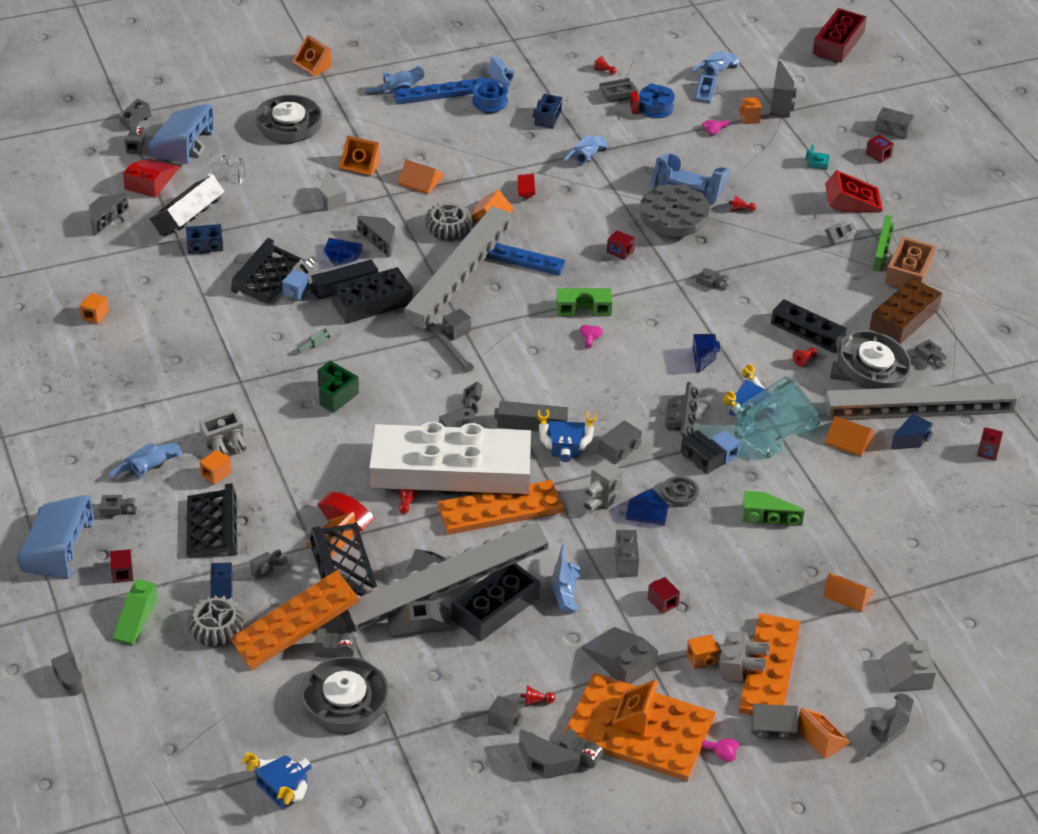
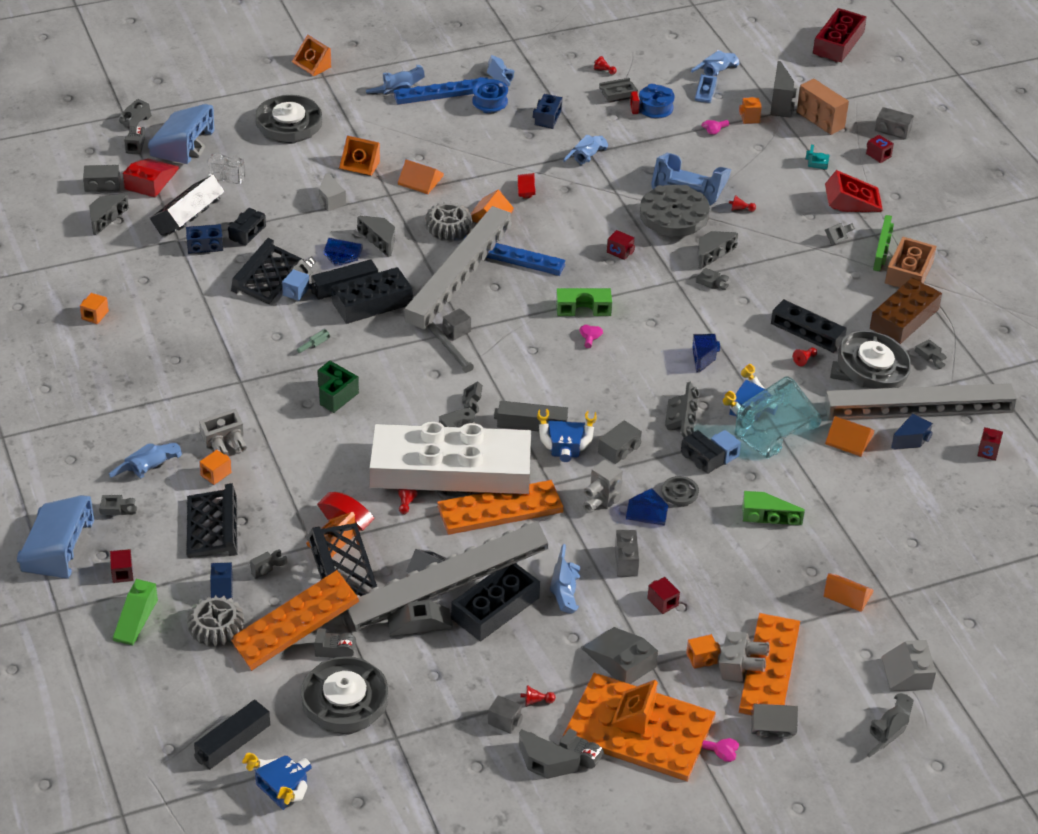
(67, 674): dark grey leg -> none
(101, 178): none -> dark grey brick
(231, 734): none -> black brick
(246, 226): none -> black brick
(714, 246): none -> dark grey slope
(820, 732): orange slope -> none
(822, 106): none -> nougat brick

